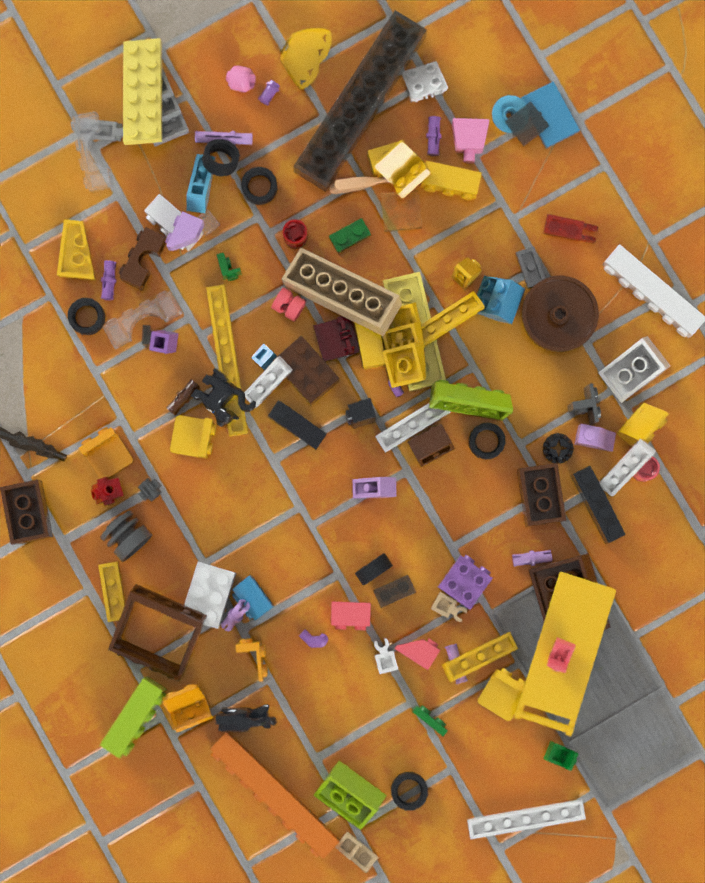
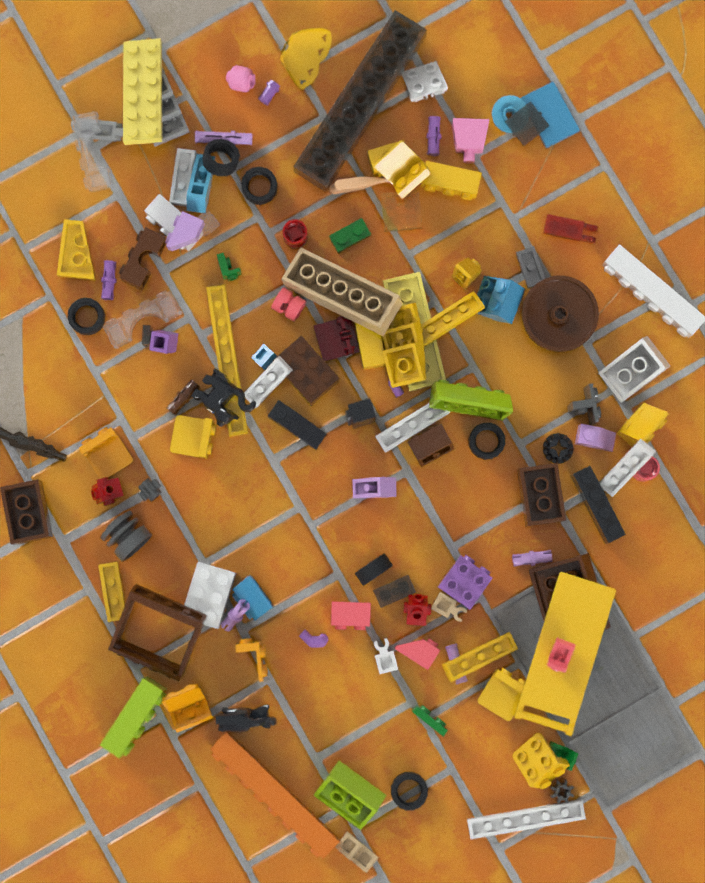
(181, 177): none -> white tile
(417, 609): none -> red brick
(539, 762): none -> yellow bracket
(556, 790): none -> dark grey gear

